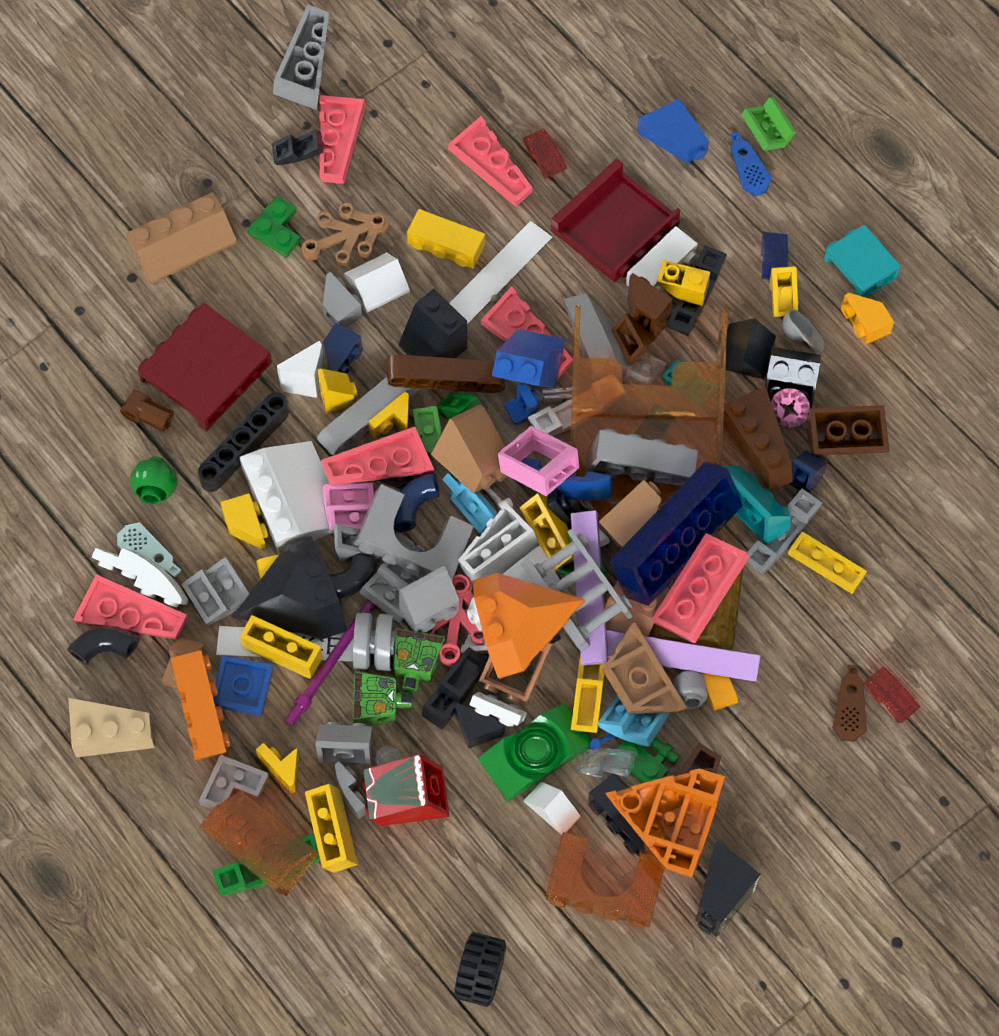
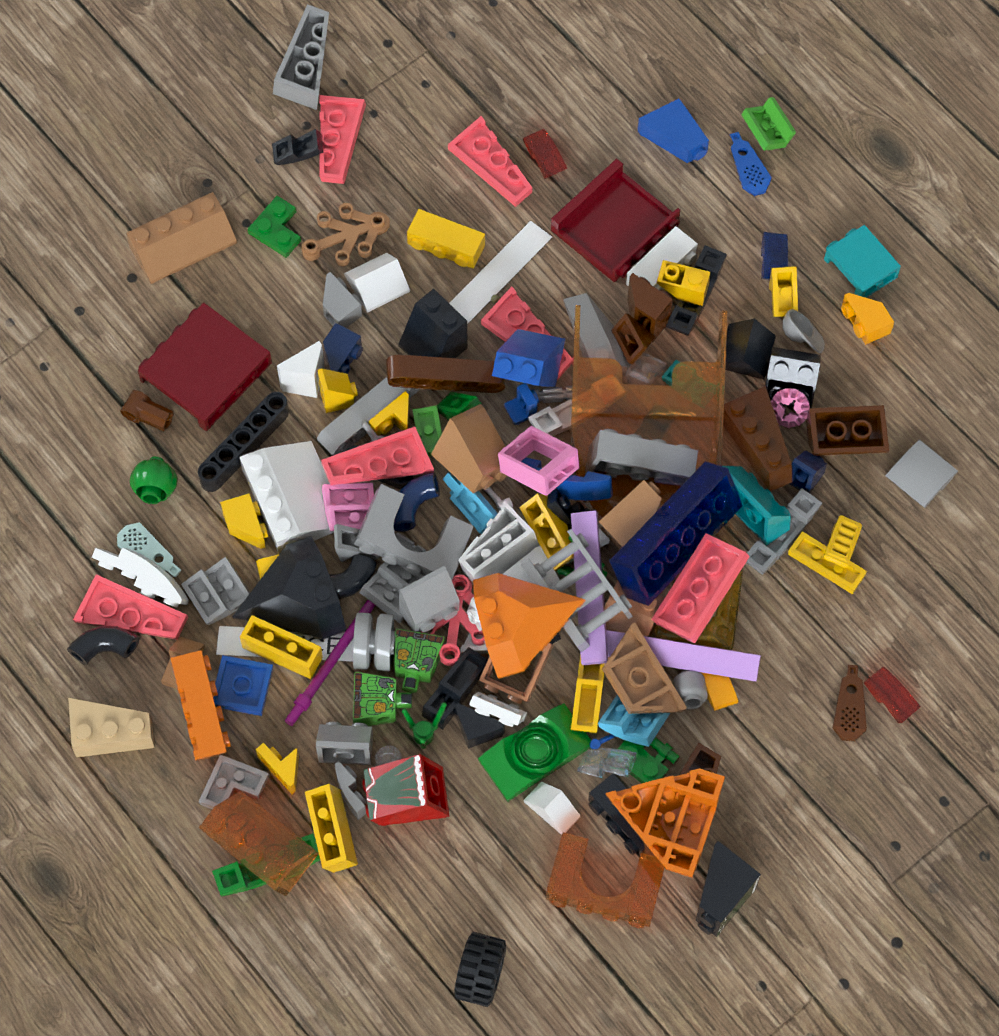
(369, 430): none -> light grey hand
(424, 731): none -> green plant
(842, 539): none -> yellow slope
(921, 473): none -> light grey slope

